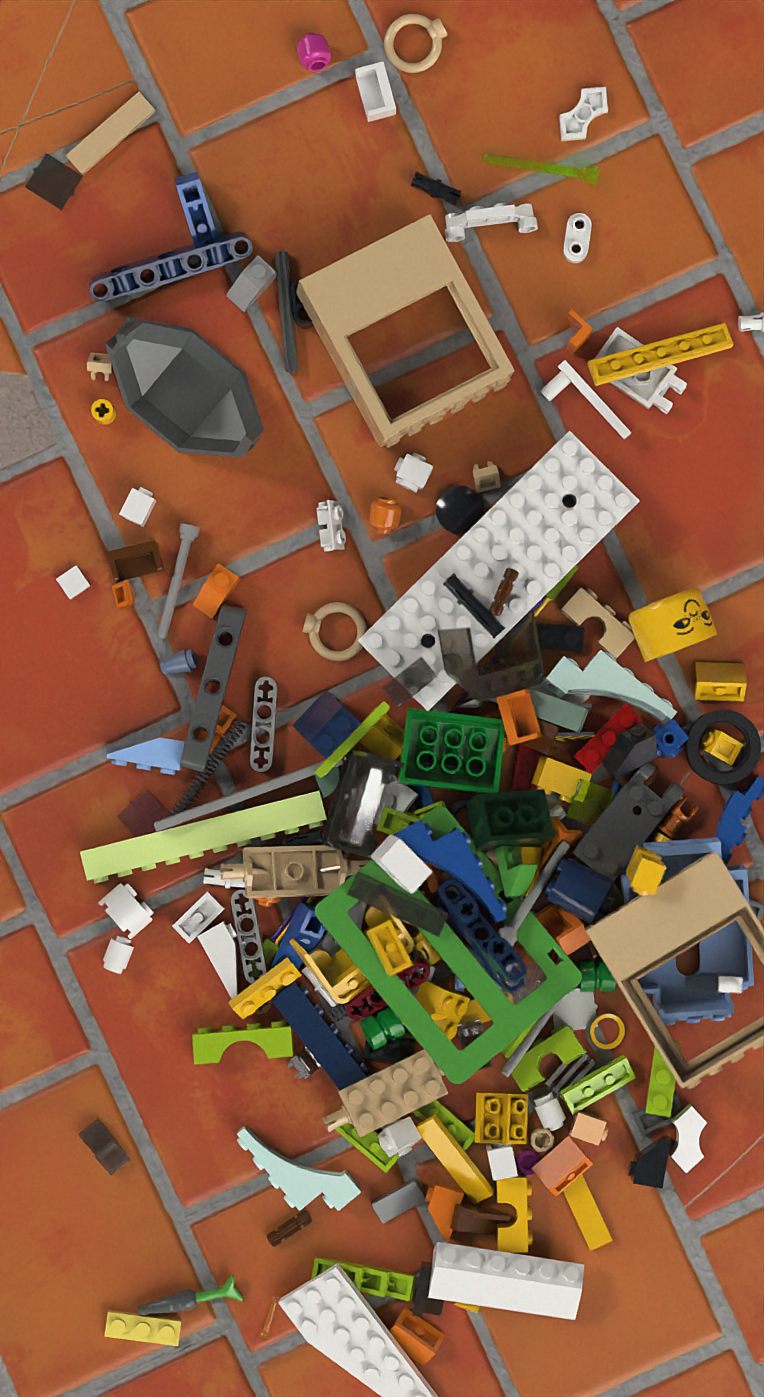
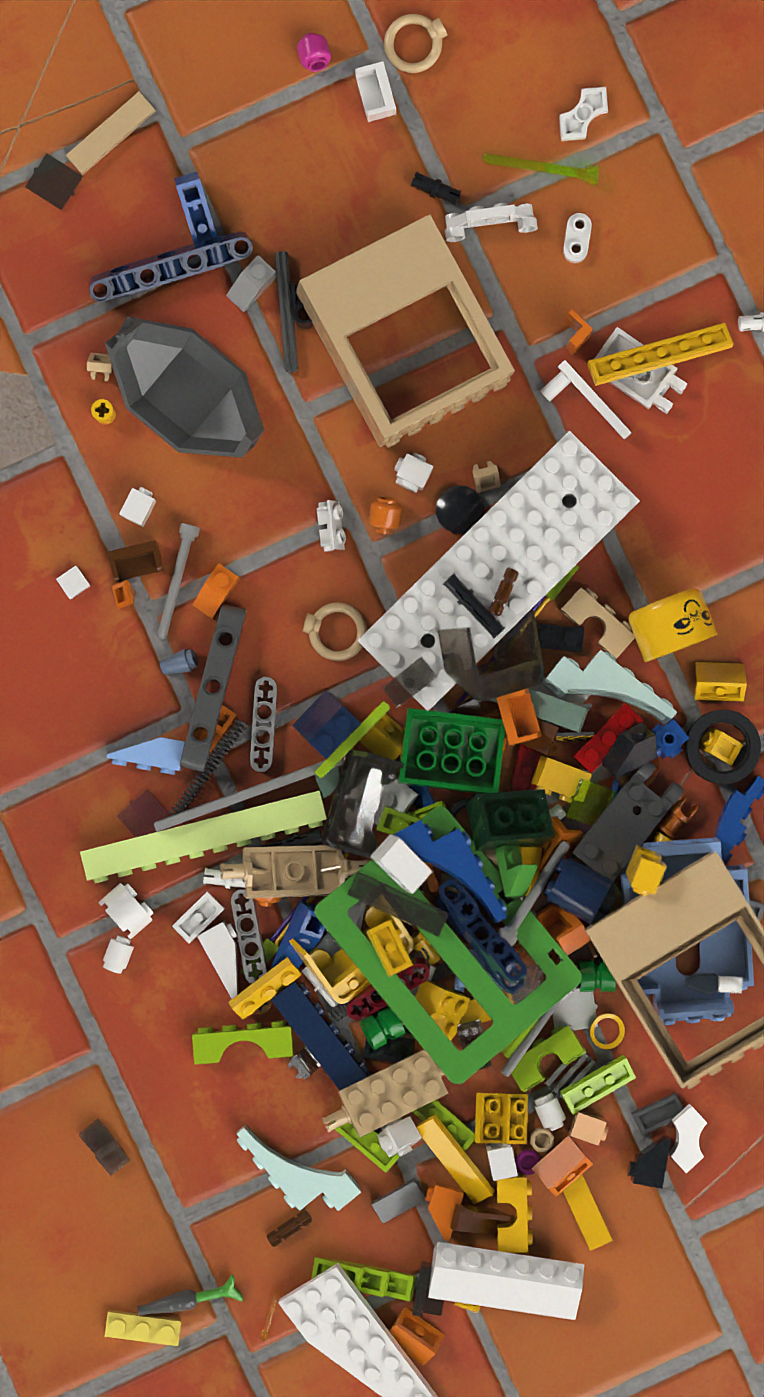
(660, 1087): lime arch -> none

